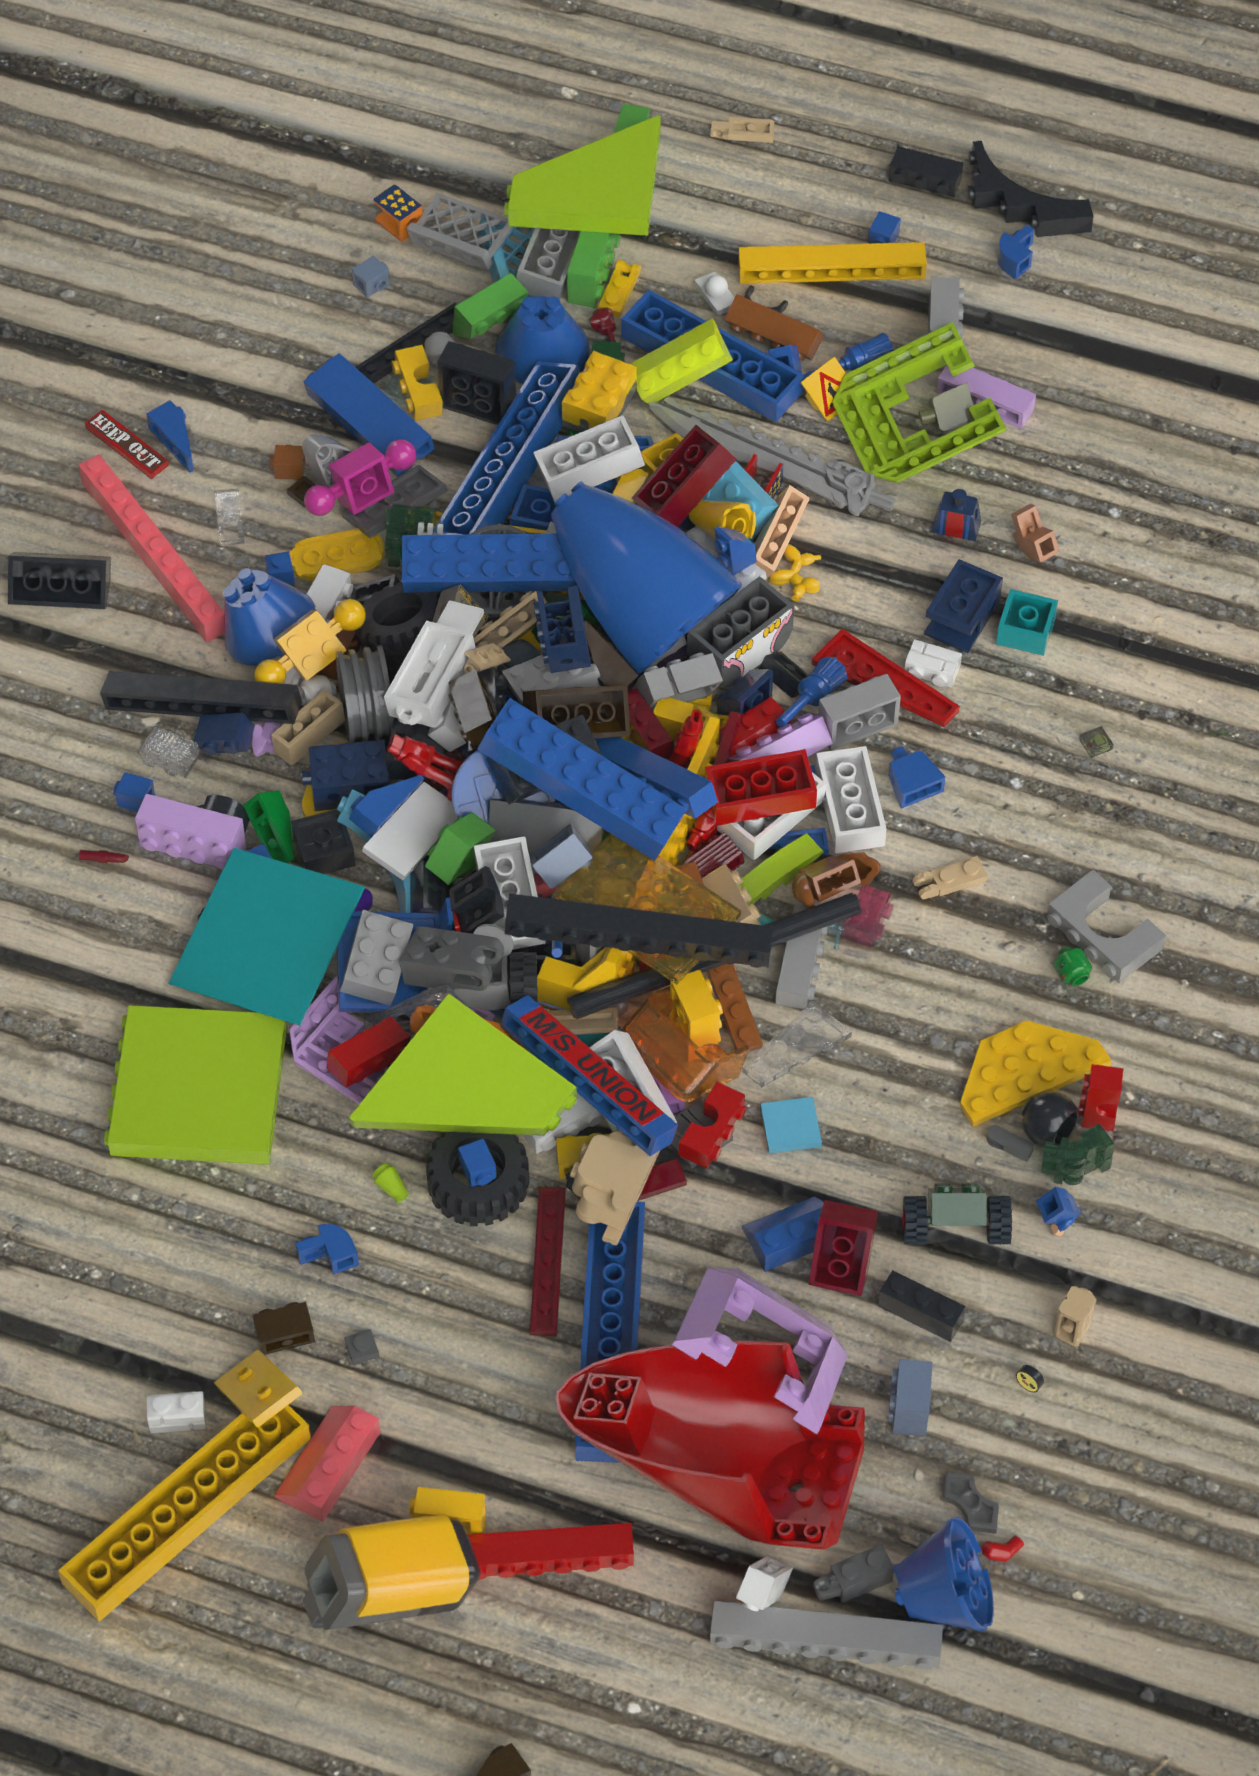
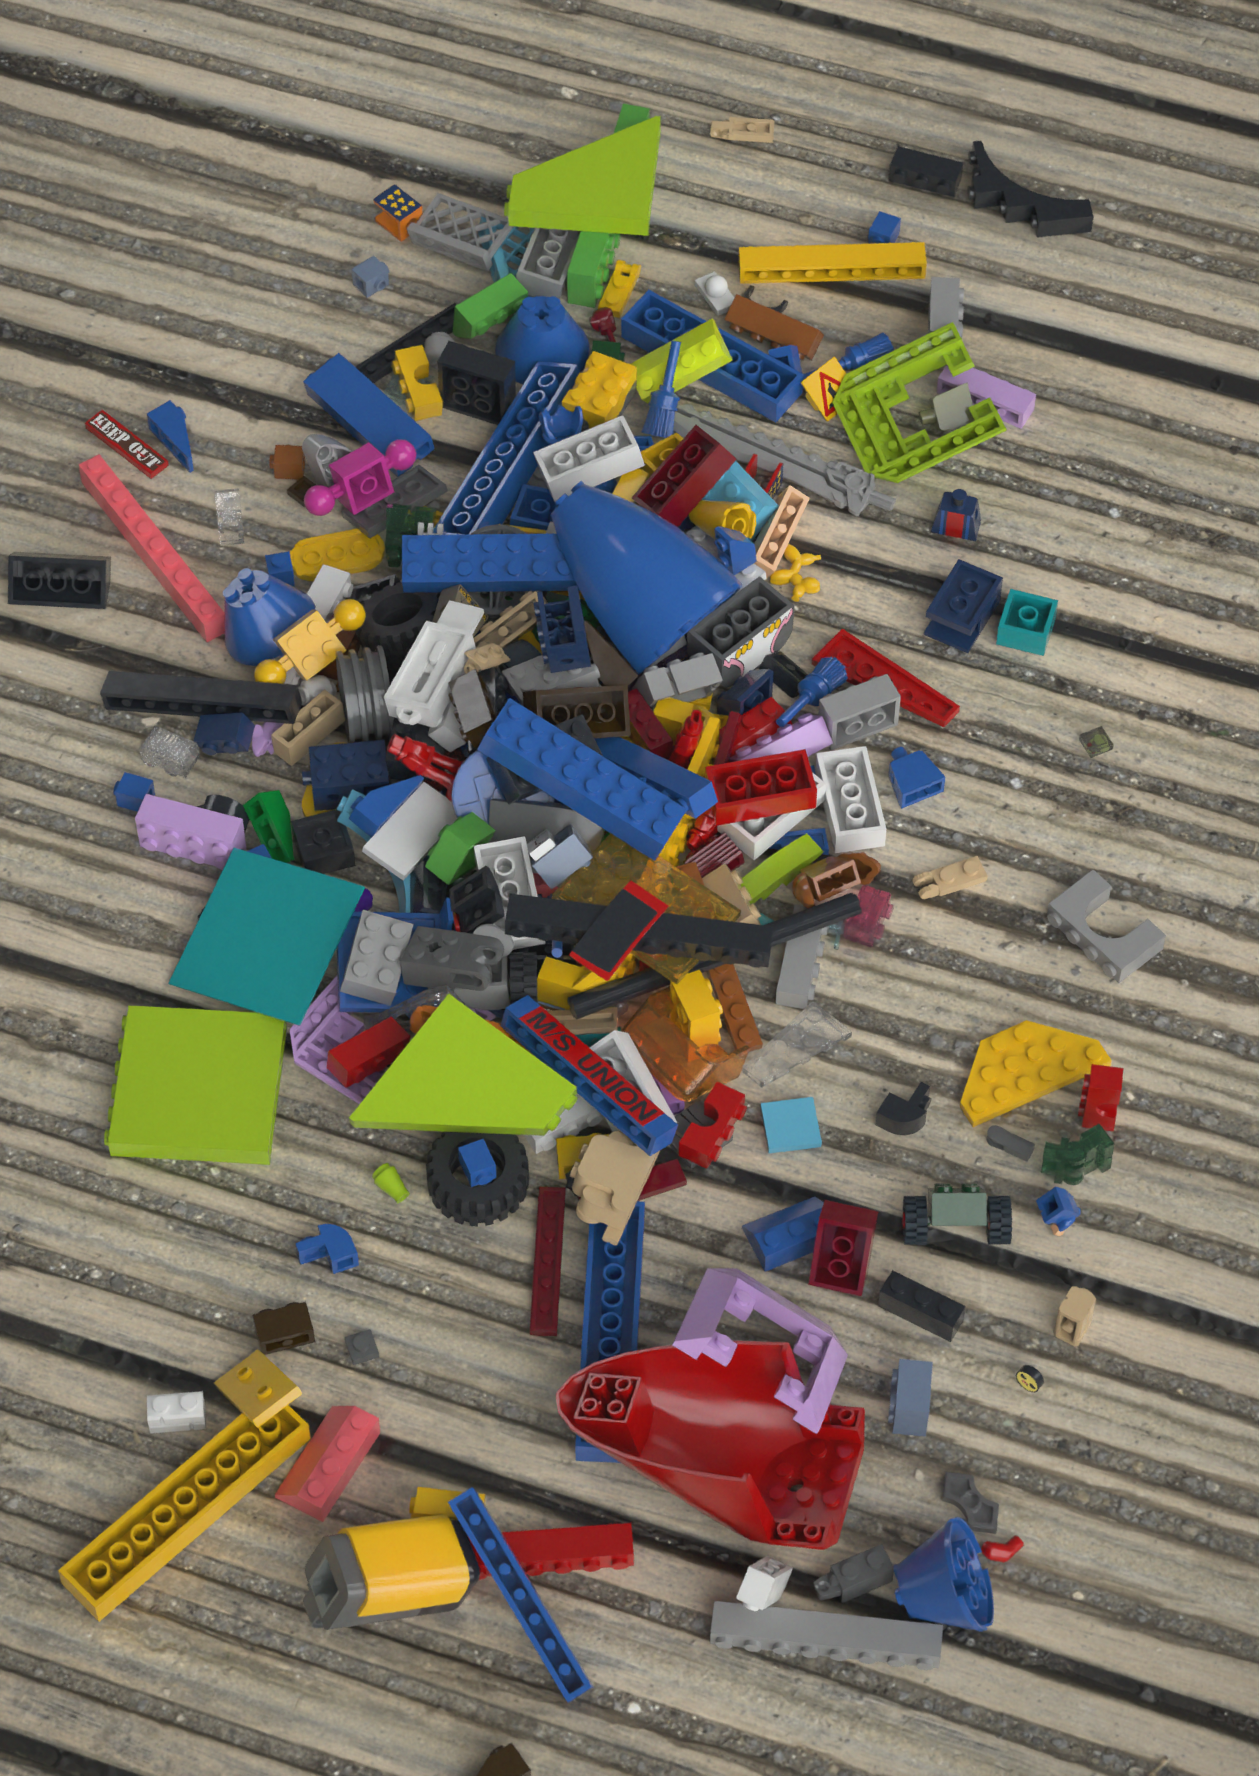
(103, 856): dark red piece -> none
(520, 1594): none -> blue brick
(541, 845): none -> white tile
(560, 424): none -> blue helmet
(618, 930): none -> black sticker
(664, 401): none -> blue piece
(904, 1116): none -> black brick
(933, 663): white brick -> none
(1014, 251): blue brick -> none
(1032, 538): nougat brick -> none
(1049, 1118): black wheel -> none
(1072, 966): green head -> none

